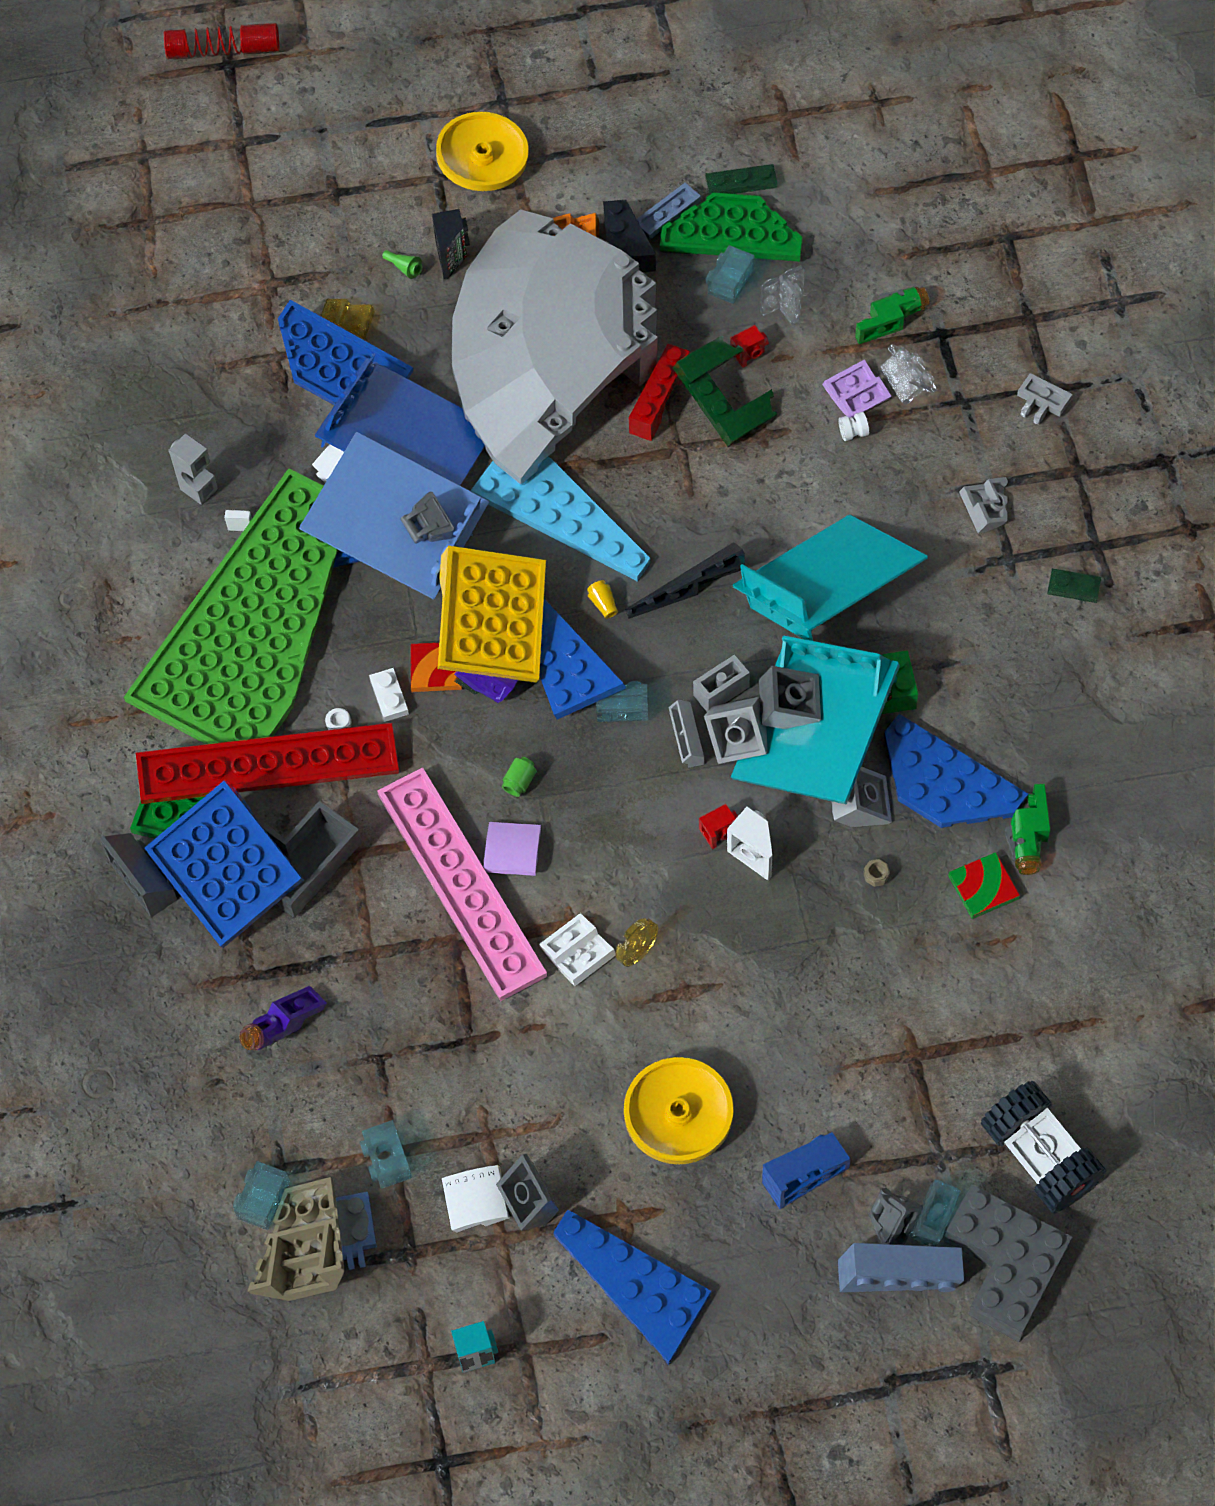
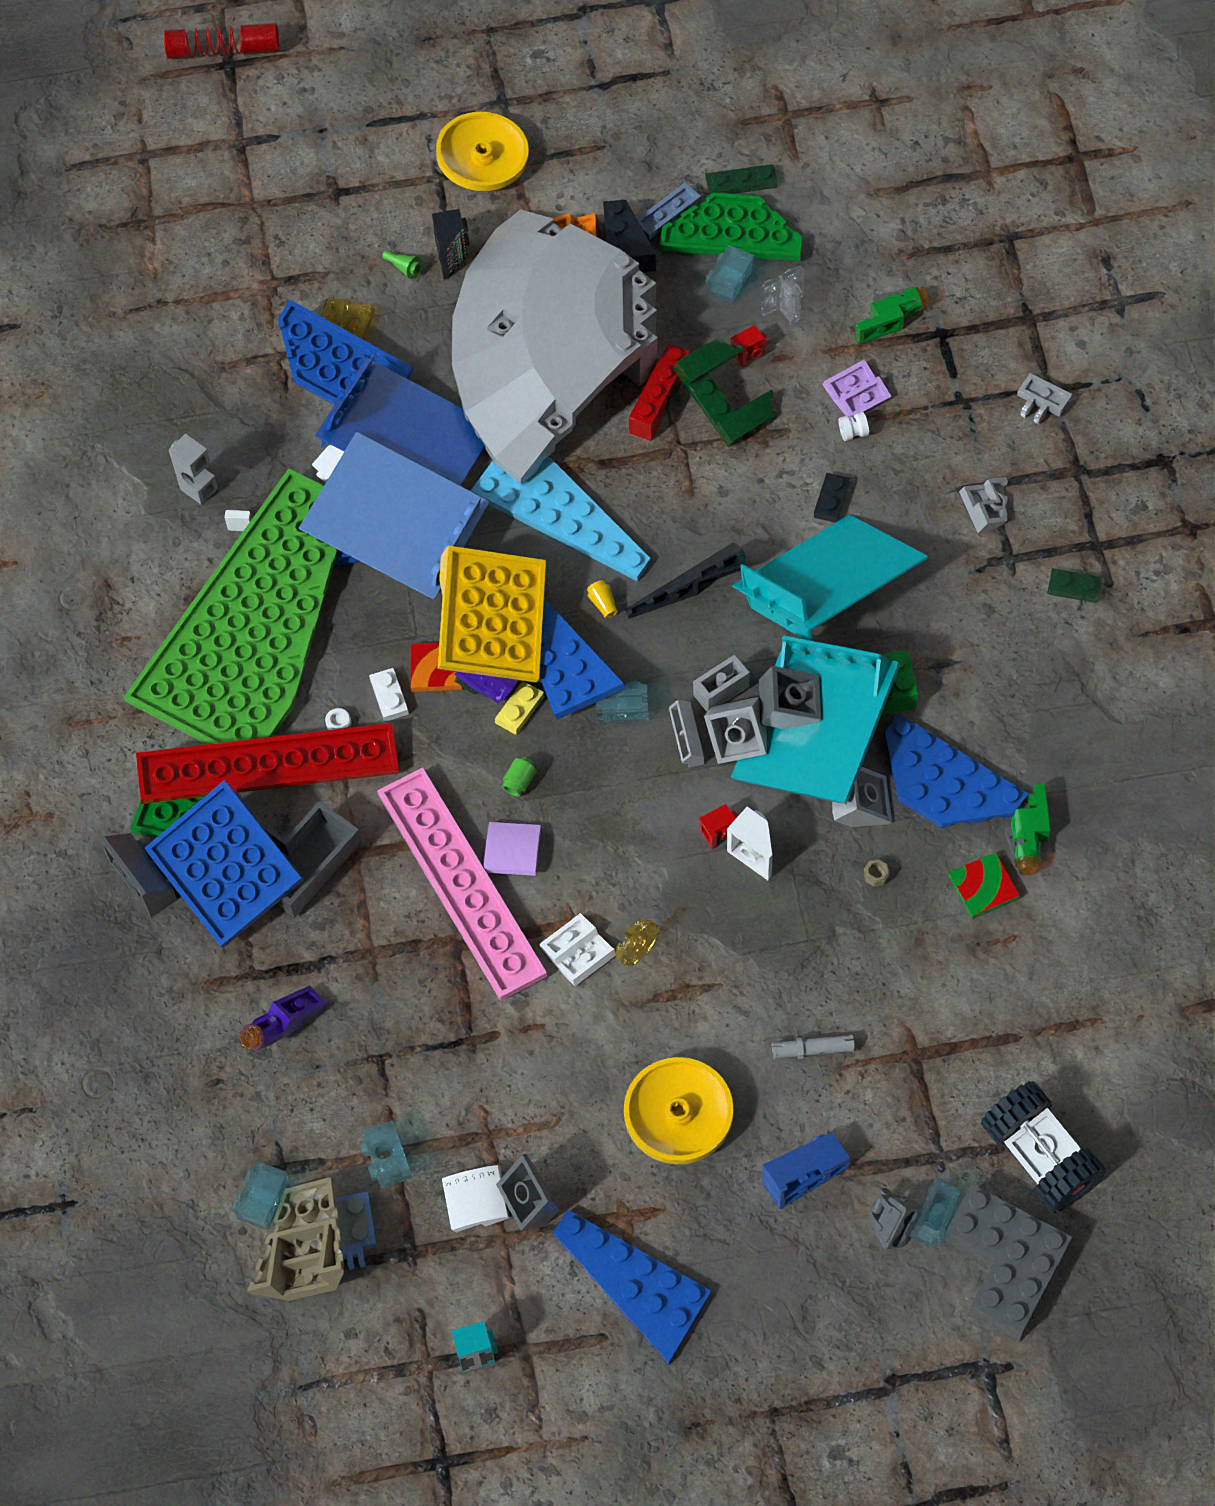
(431, 519): dark grey piece -> none
(519, 707): none -> light yellow plate
(801, 1048): none -> light grey pin
(831, 497): none -> black plate
(900, 1268): sand blue wedge -> none
(907, 374): clear bracket -> none

